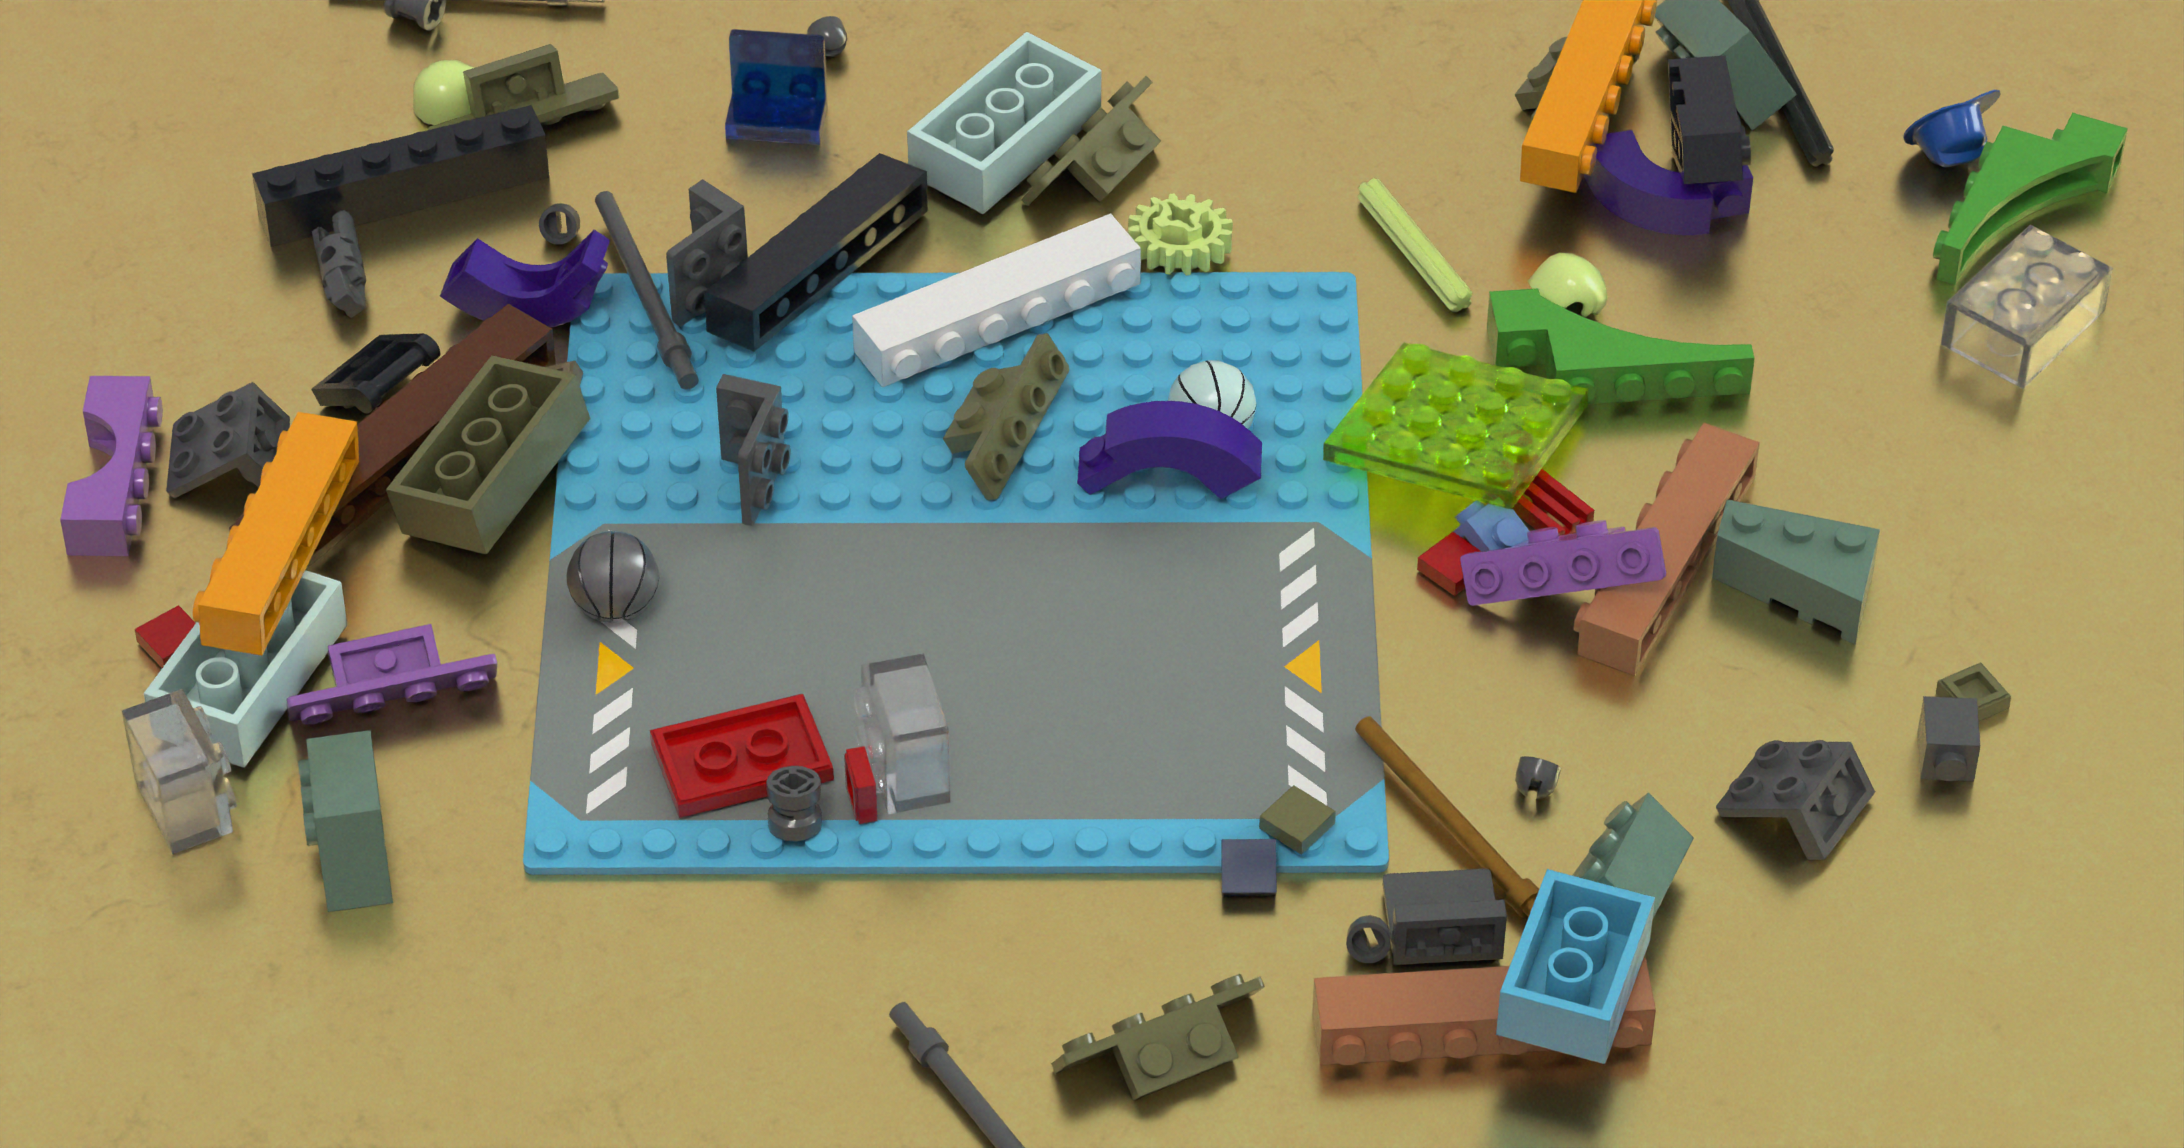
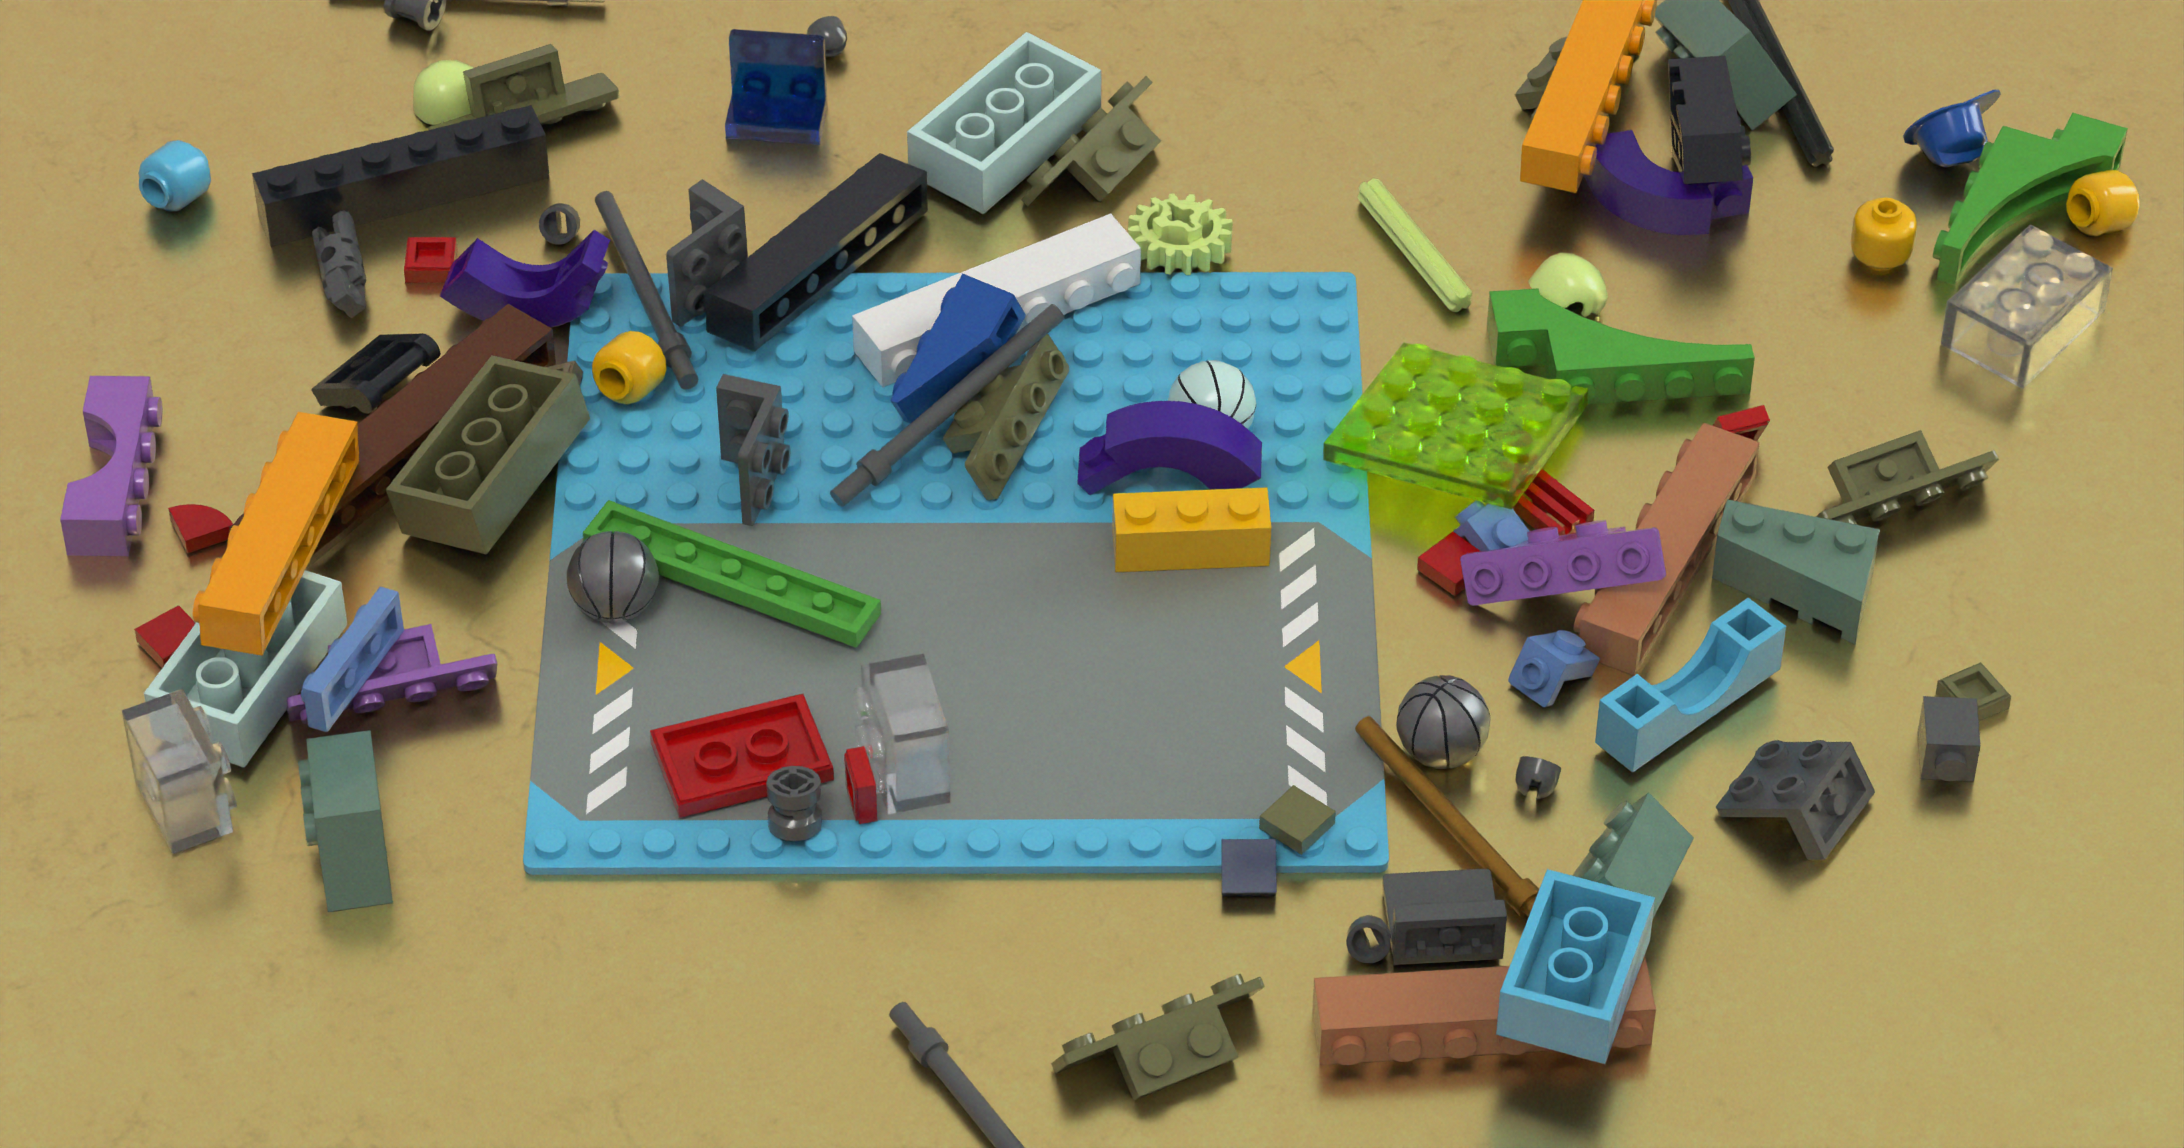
(174, 176): none -> medium azure head
(199, 525): none -> red tile
(226, 434): dark grey bracket -> none
(352, 659): none -> medium blue plate
(429, 259): none -> red tile
(629, 367): none -> yellow head
(745, 576): none -> bright green plate
(877, 464): none -> dark grey bar
(968, 330): none -> blue slope
(1191, 529): none -> yellow brick
(1443, 722): none -> flat silver piece
(1550, 661): none -> medium blue bracket
(1735, 656): none -> medium azure arch
(1746, 423): none -> red tile
(1883, 233): none -> yellow head
(1897, 473): none -> olive bracket
(2103, 203): none -> yellow head

